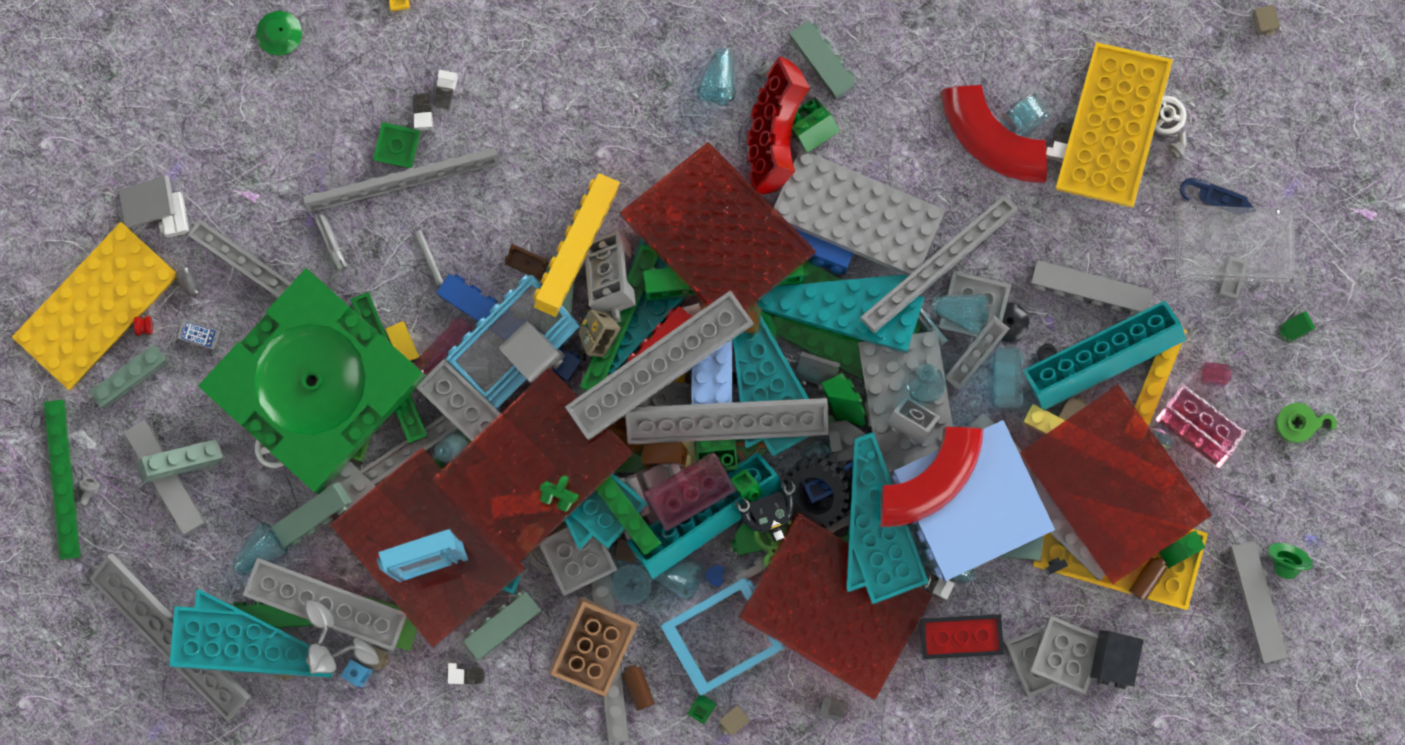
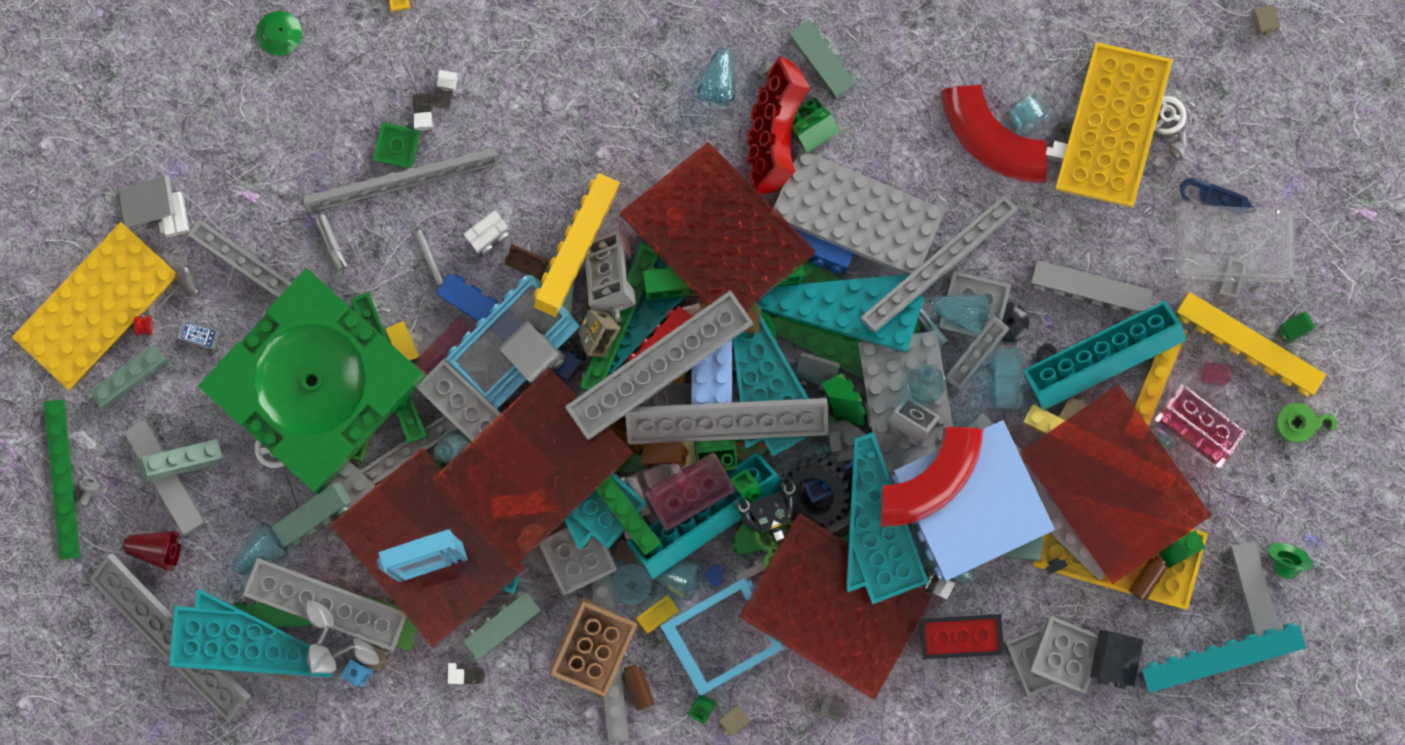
(154, 548): none -> dark red cone
(487, 232): none -> white brick
(550, 490): green hips -> none
(657, 614): none -> yellow tile
(1224, 658): none -> teal brick
(1250, 344): none -> yellow brick

